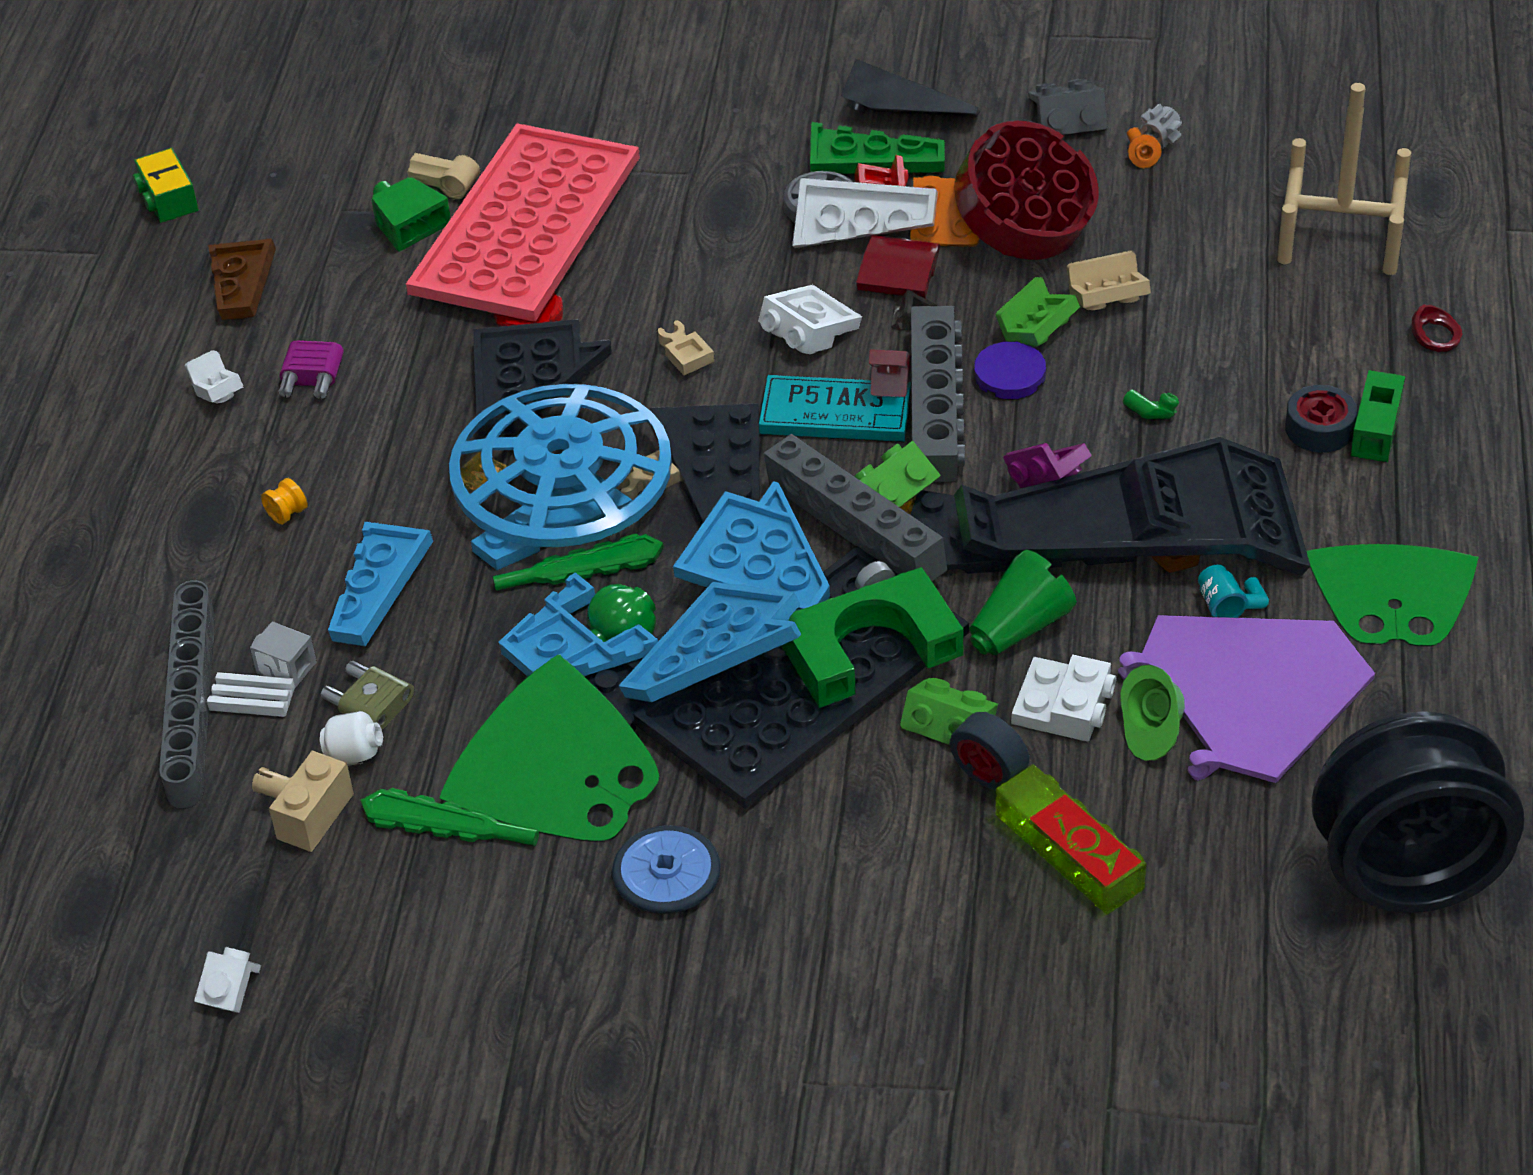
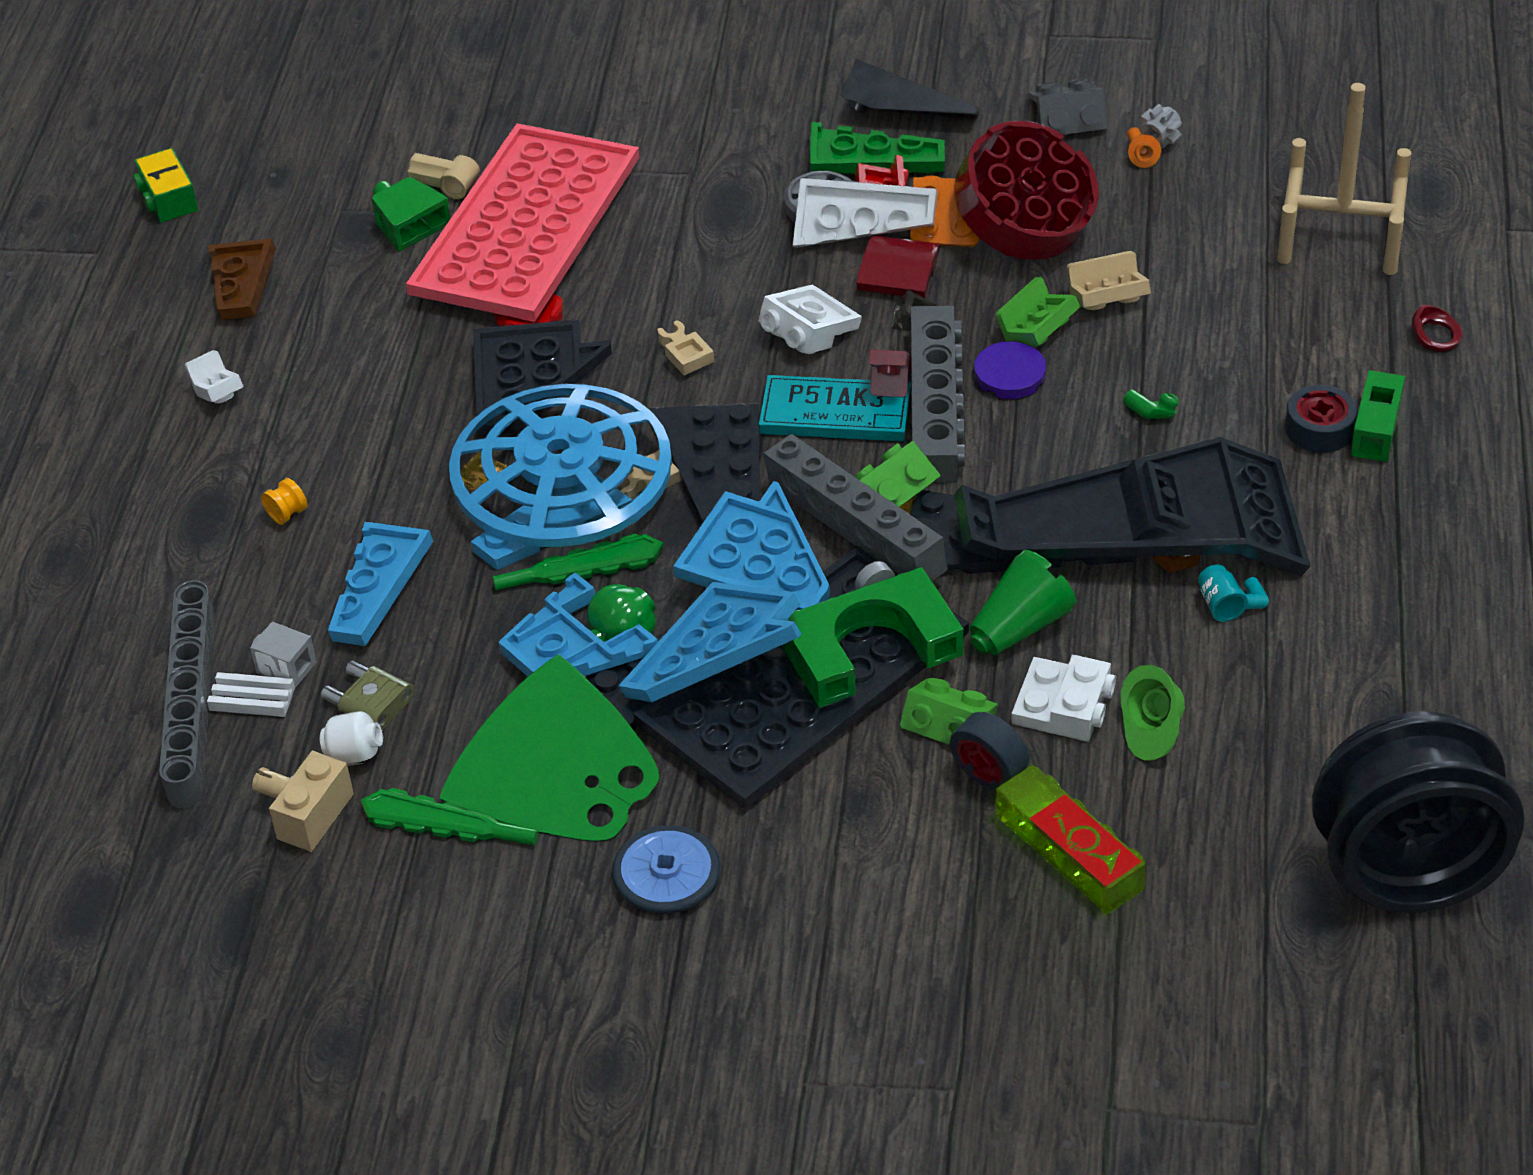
(225, 979): white bracket -> none
(310, 365): magenta piece -> none
(1041, 464): magenta bracket -> none
(1254, 686): medium lavender flag -> none
(1367, 576): green piece -> none

